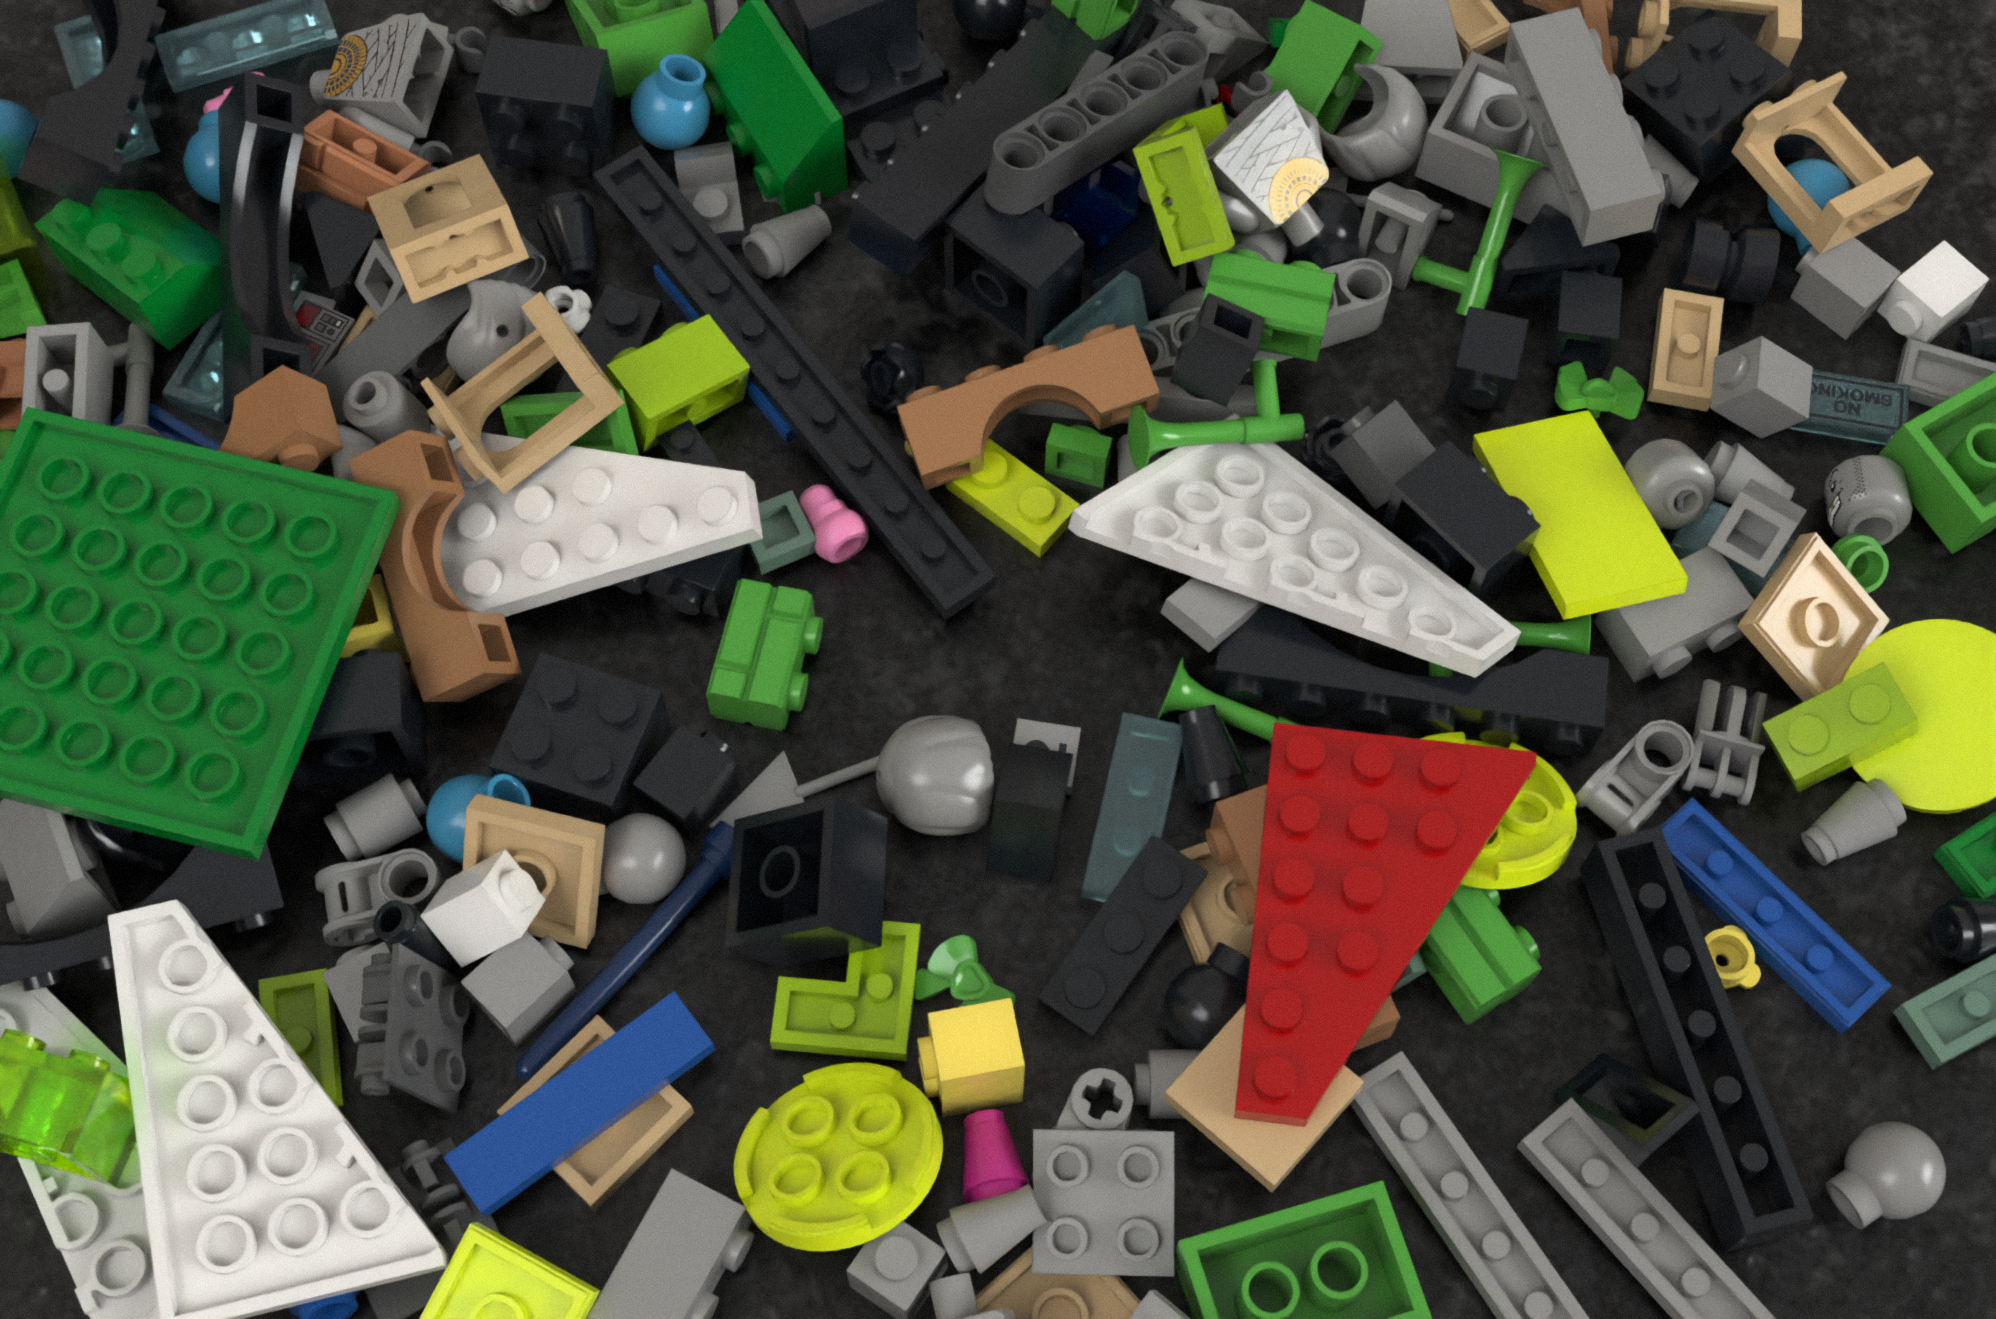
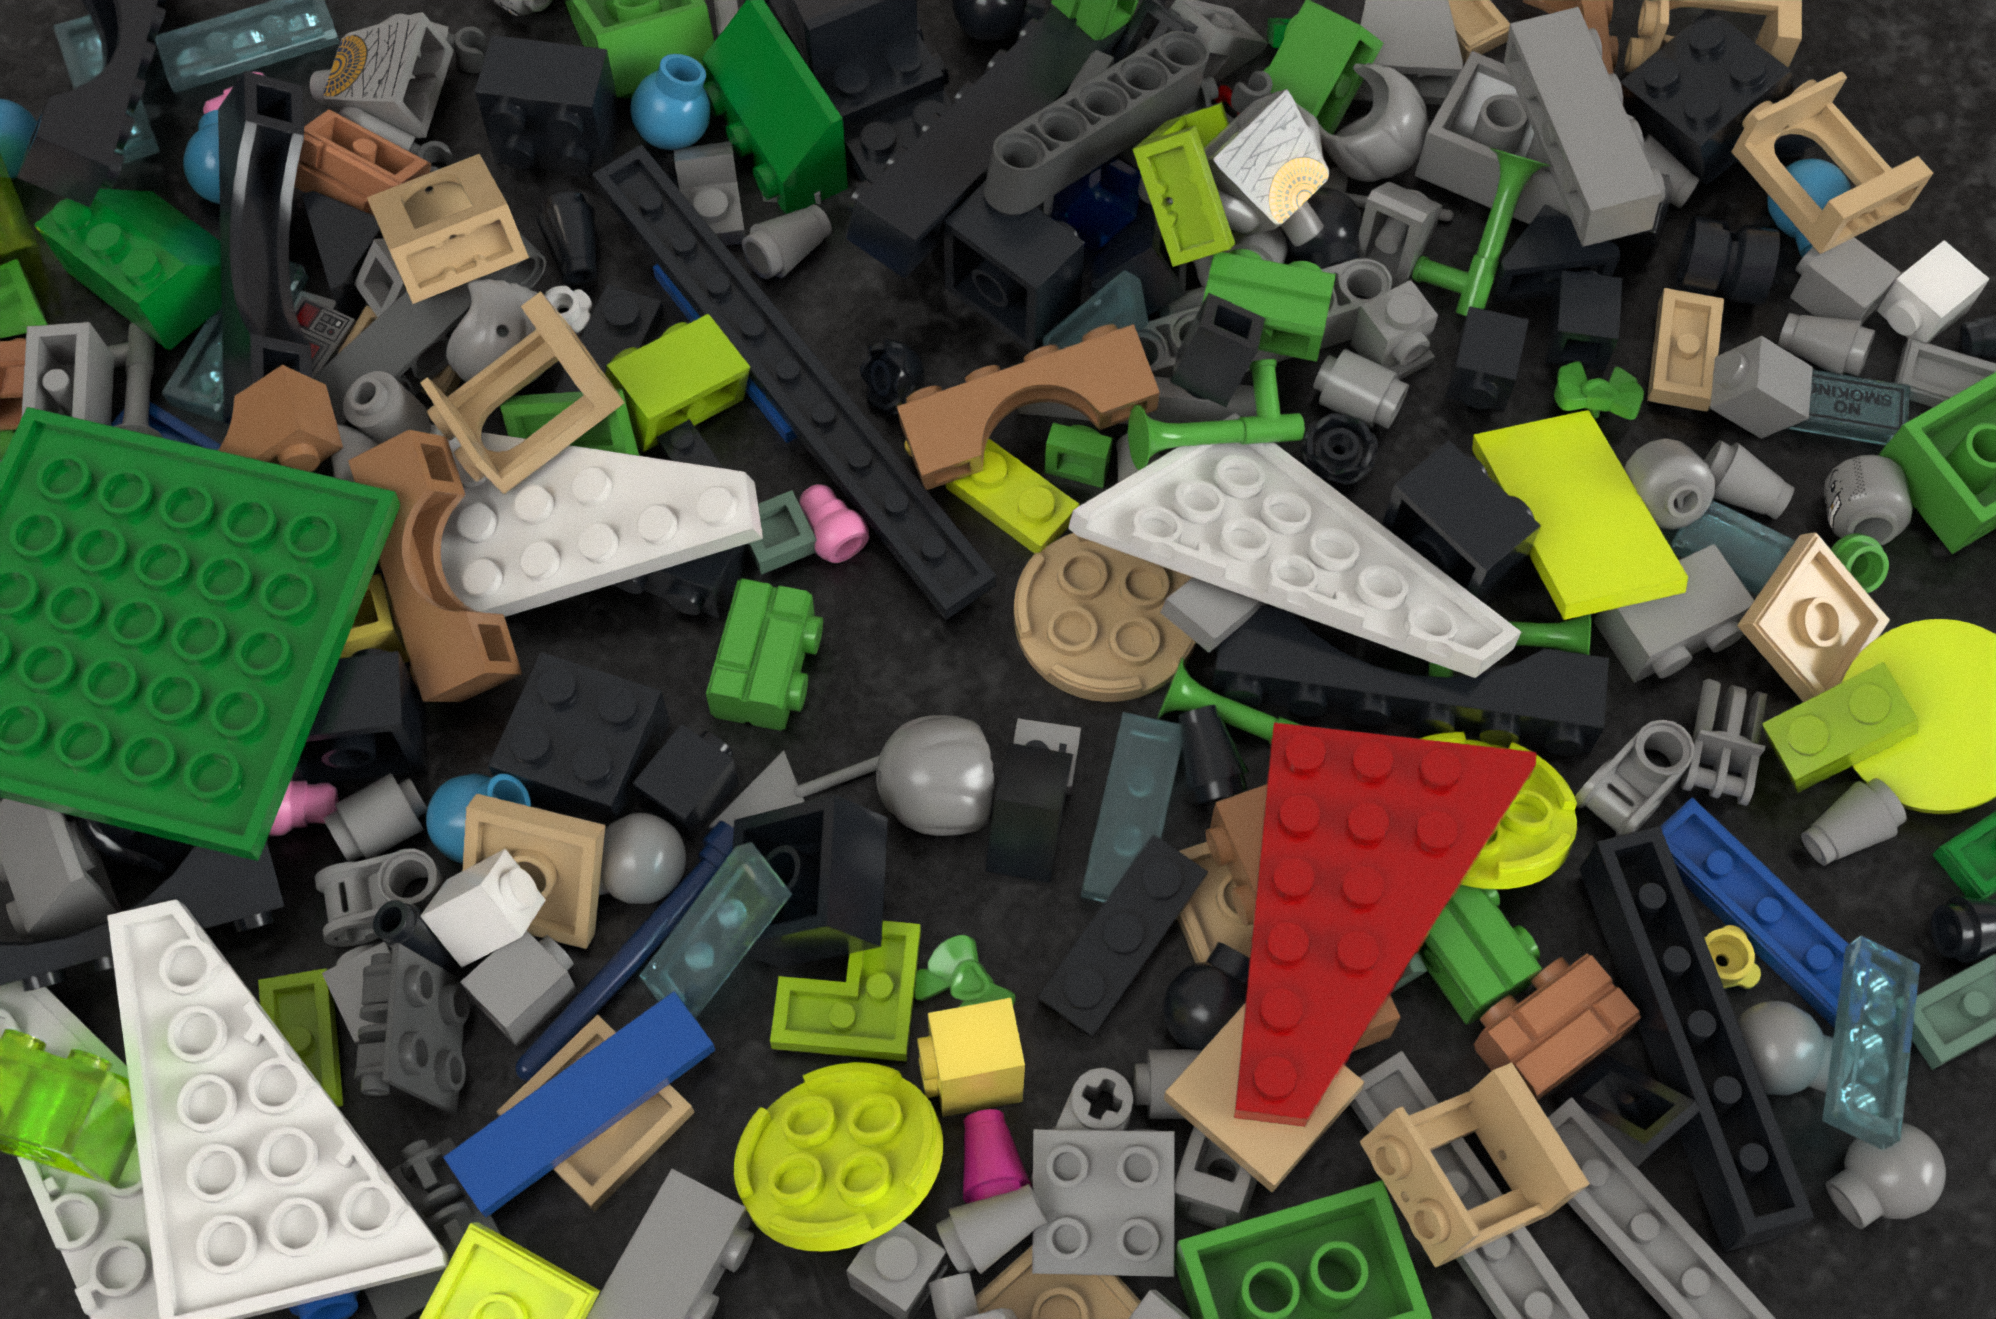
(304, 805): none -> bright pink piece
(717, 930): none -> clear light blue tile
(1096, 620): none -> tan tile
(1207, 1197): none -> light grey brick
(1360, 389): none -> light grey brick
(1380, 450): dark grey brick -> none
(1396, 330): none -> light grey brick
(1517, 1140): none -> tan panel
(1558, 1026): none -> nougat brick
(1757, 527): light grey brick -> none
(1786, 1047): none -> light grey piece
(1828, 342): none -> light grey cone
(1872, 1043): none -> clear light blue plate

